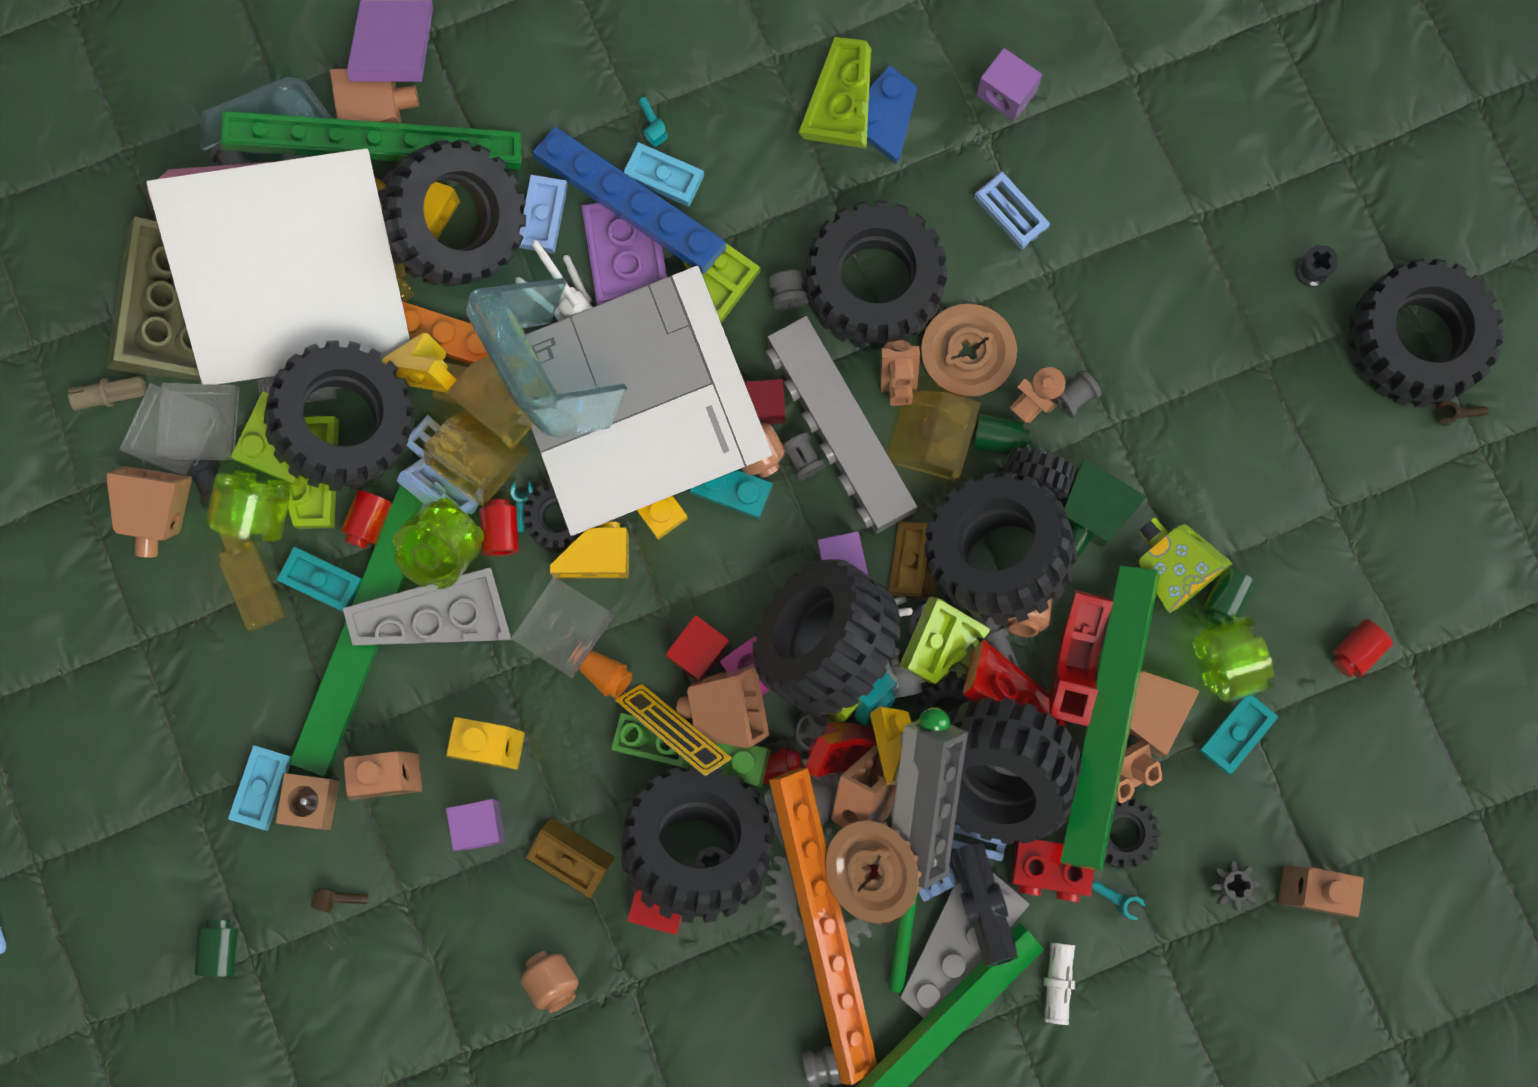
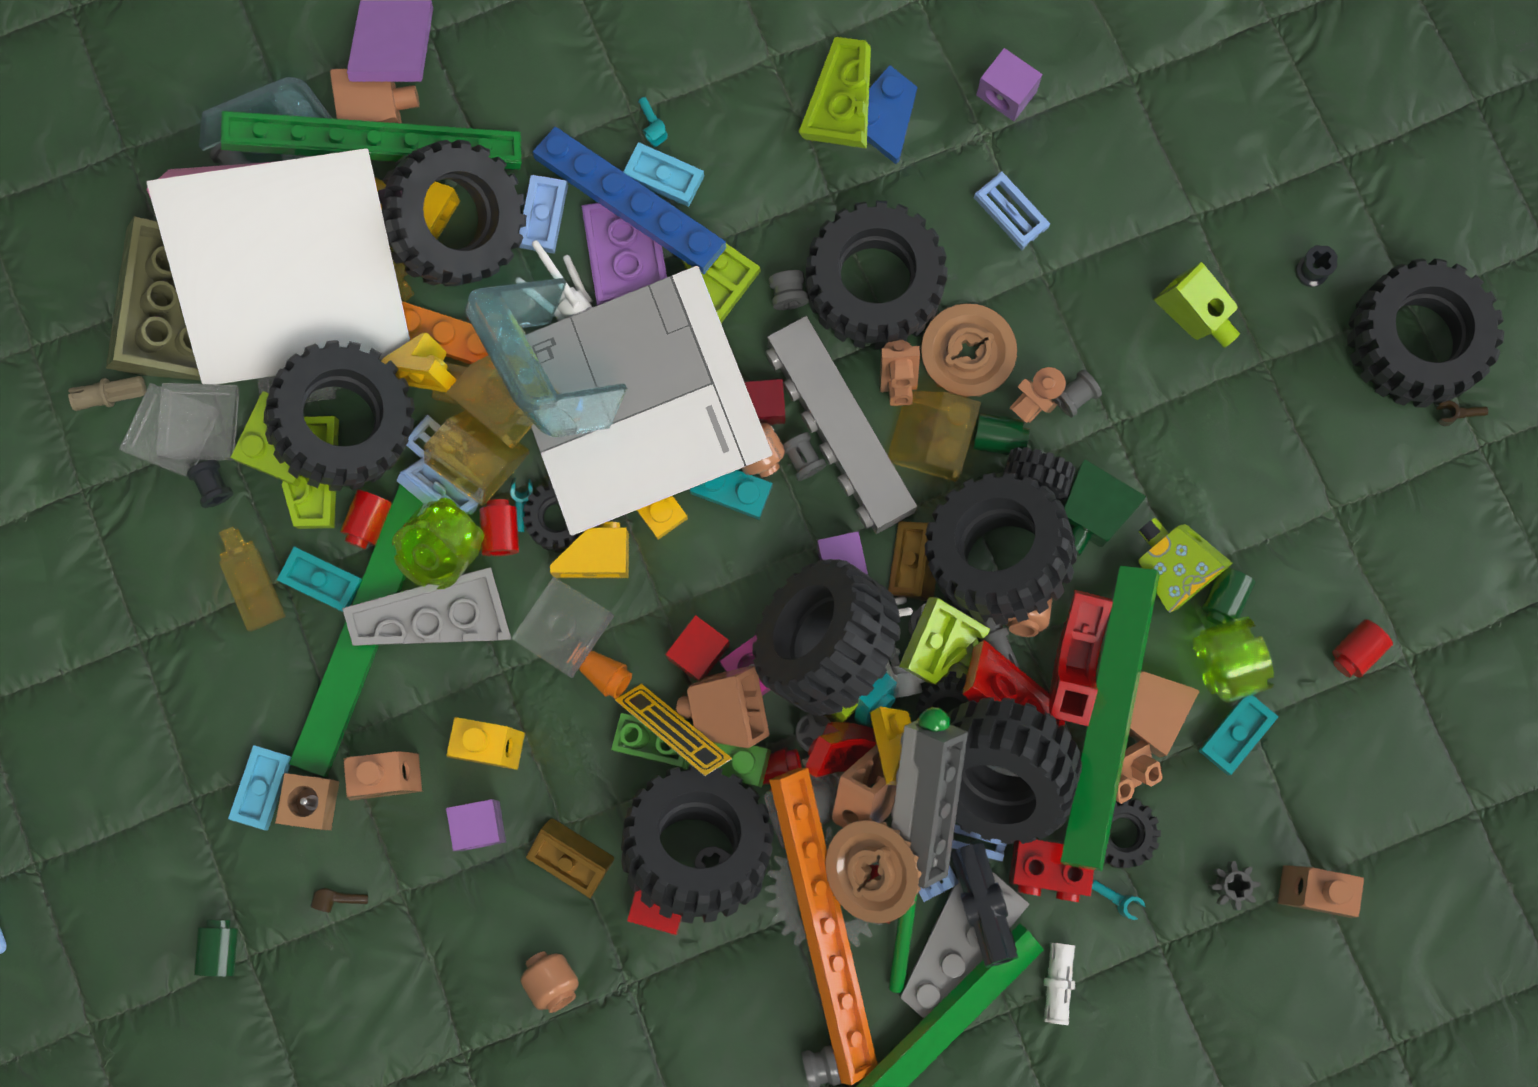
(147, 505): nougat torso -> none
(248, 506): clear neon green brick -> none
(1200, 305): none -> lime torso

